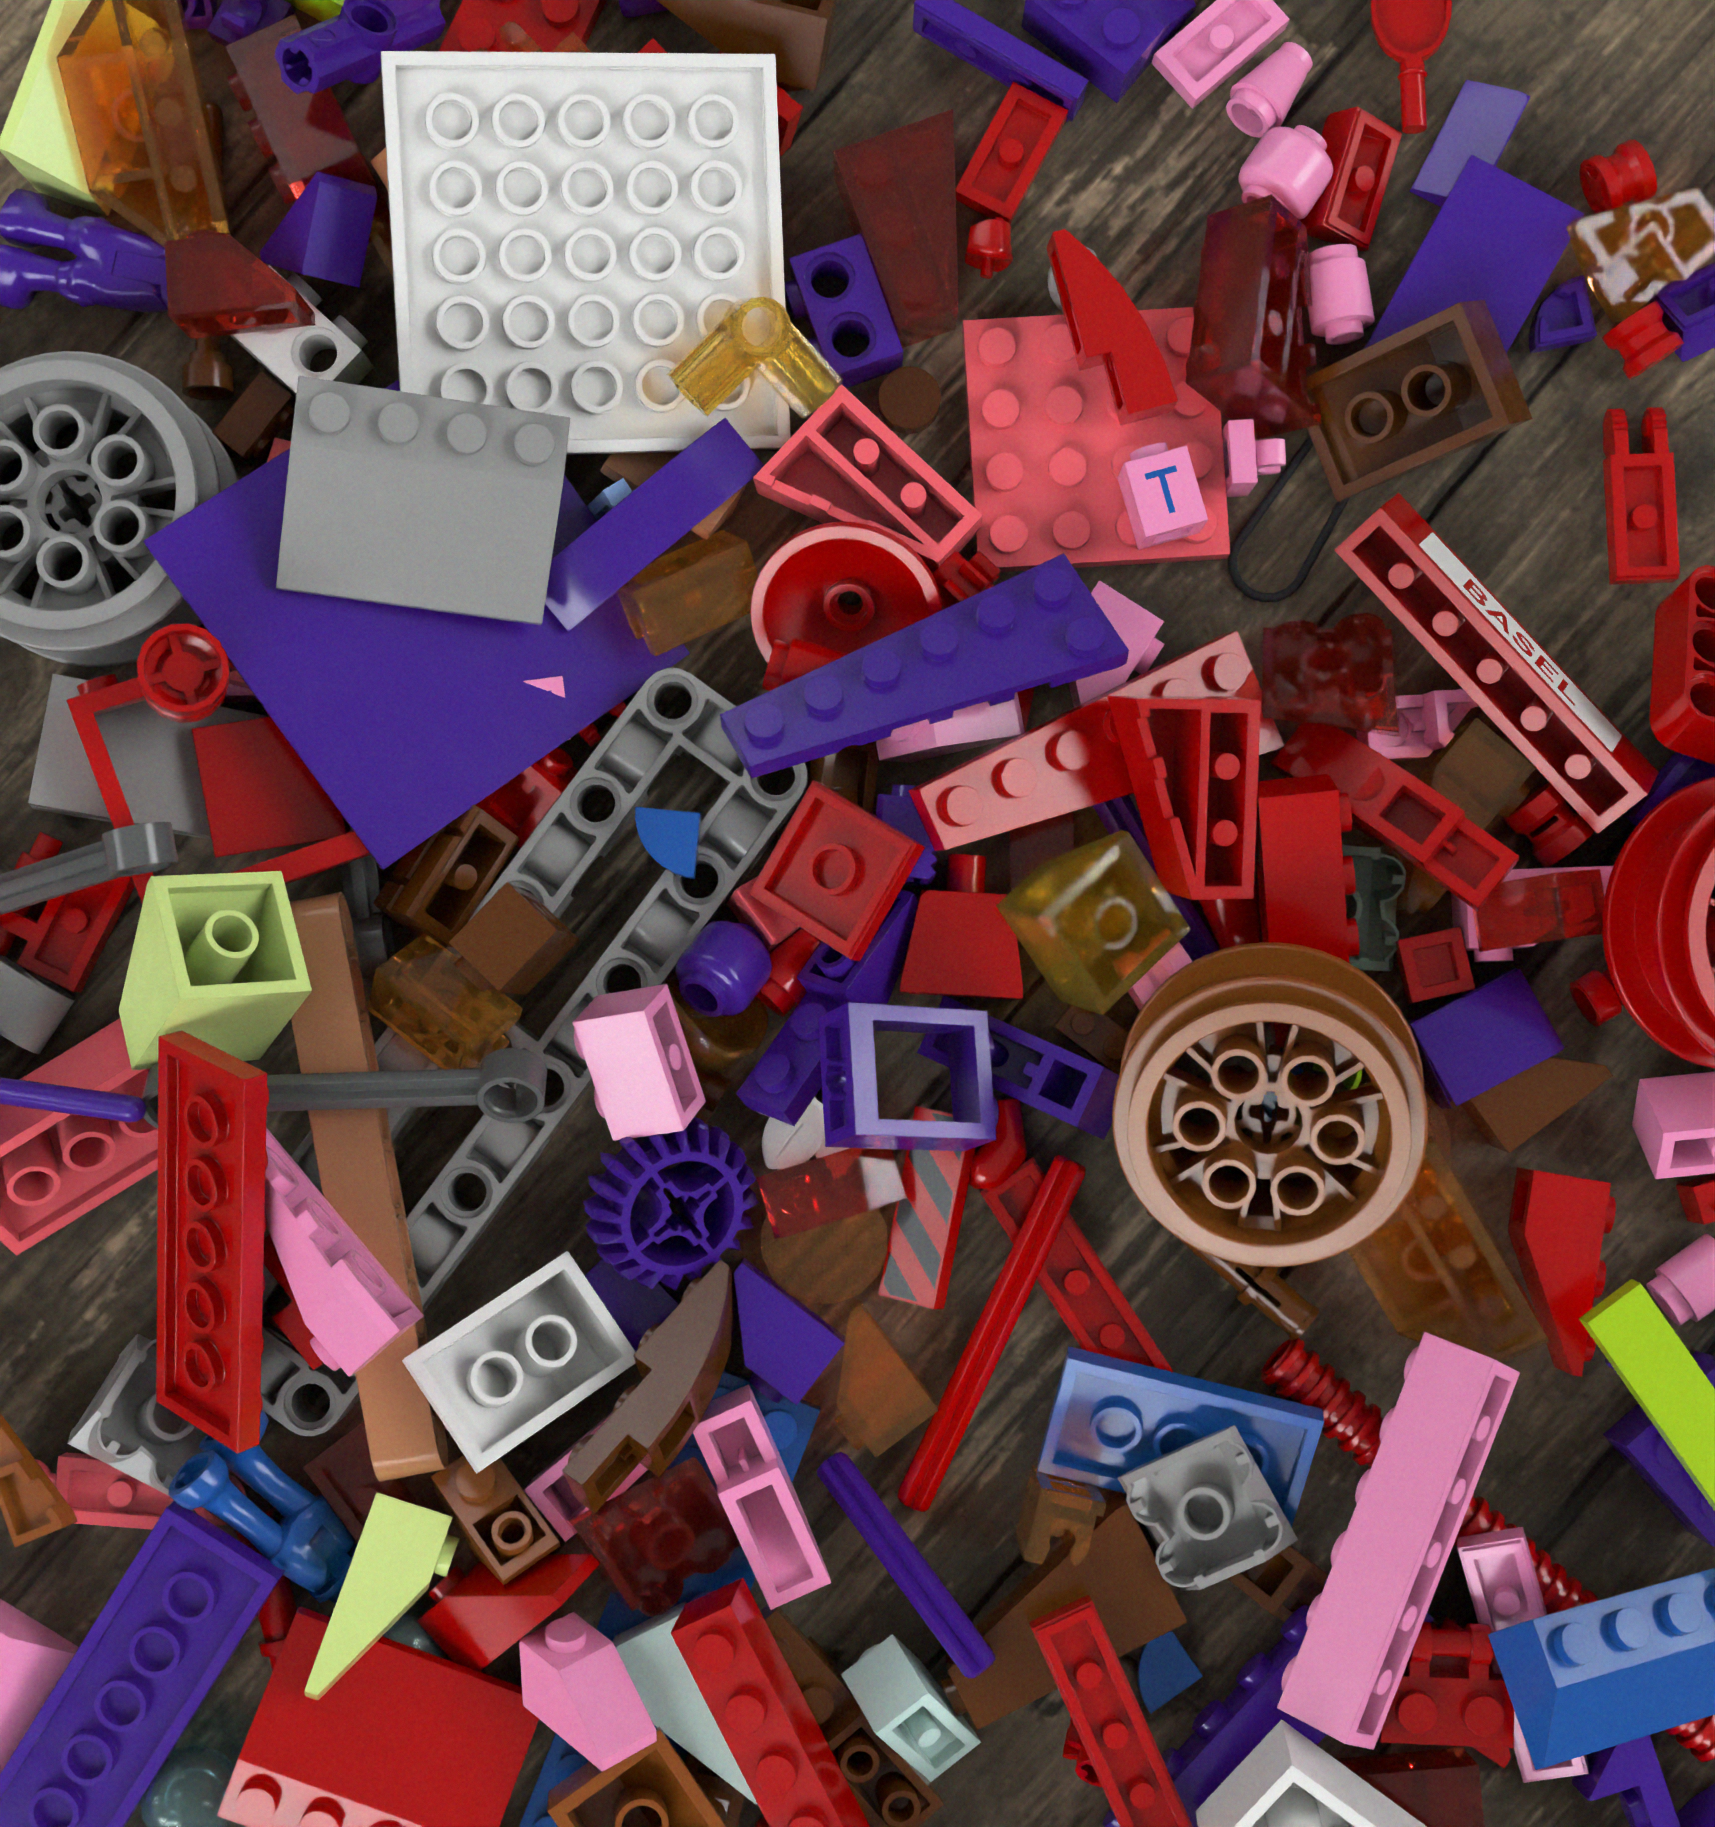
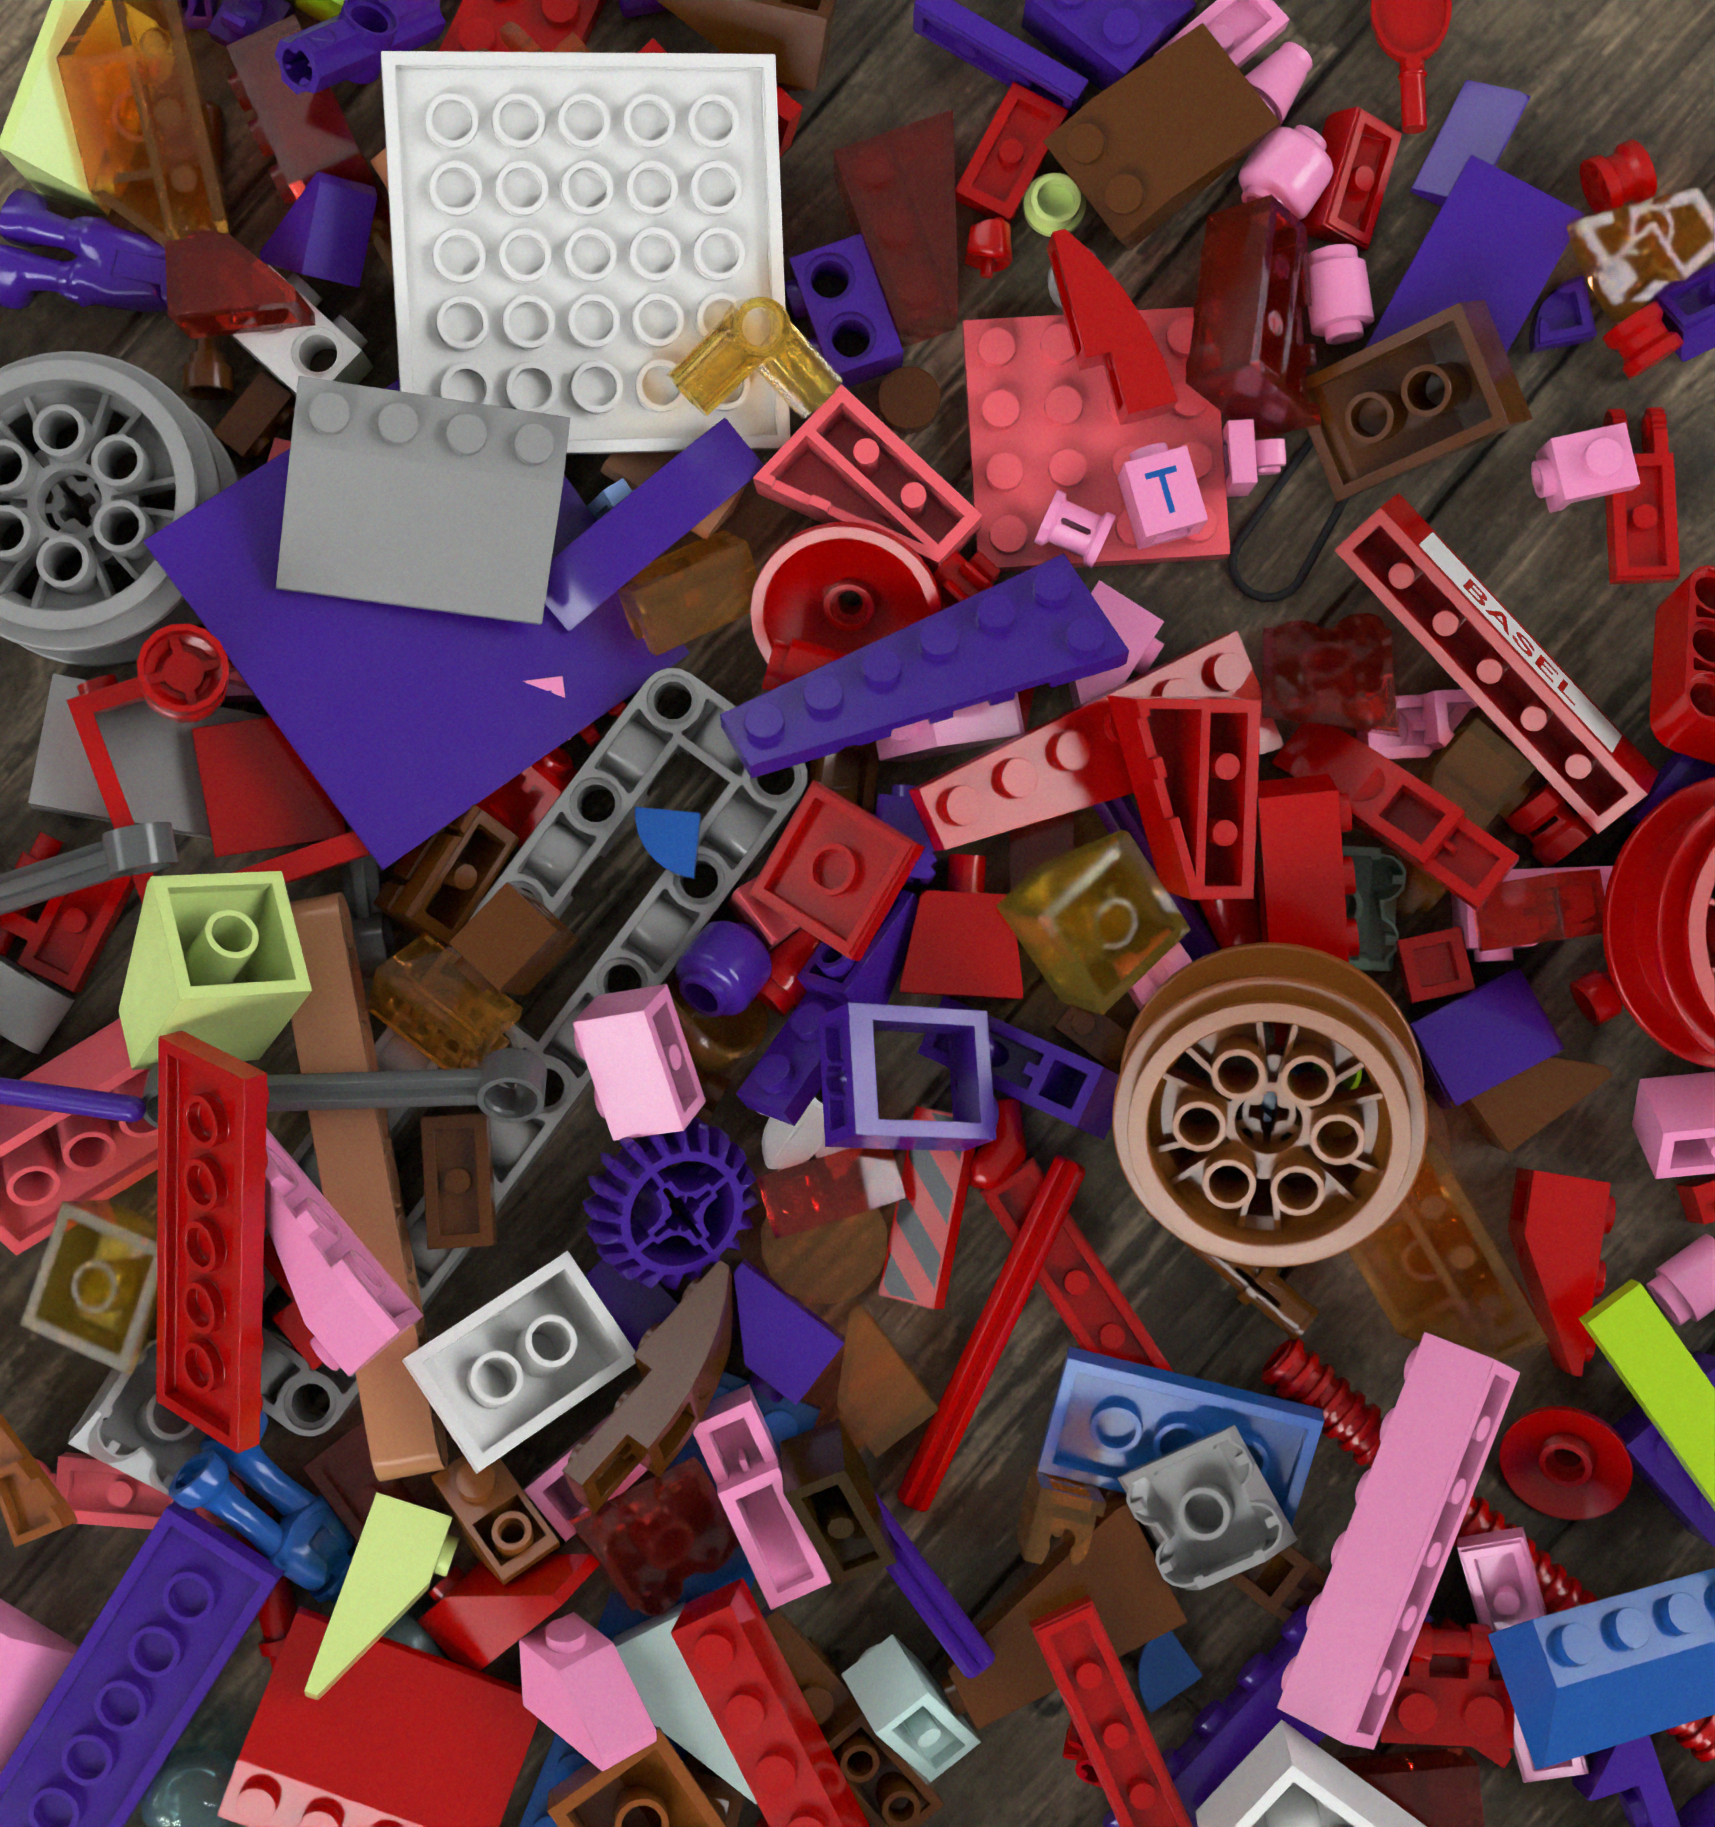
(97, 1282): none -> clear yellow slope
(458, 1181): none -> reddish brown plate
(836, 1501): none -> dark brown slope
(1054, 204): none -> yellowish green plate
(1065, 512): none -> bright pink bush
(1161, 135): none -> reddish brown slope
(1563, 1483): none -> red dish
(1584, 466): none -> bright pink bracket

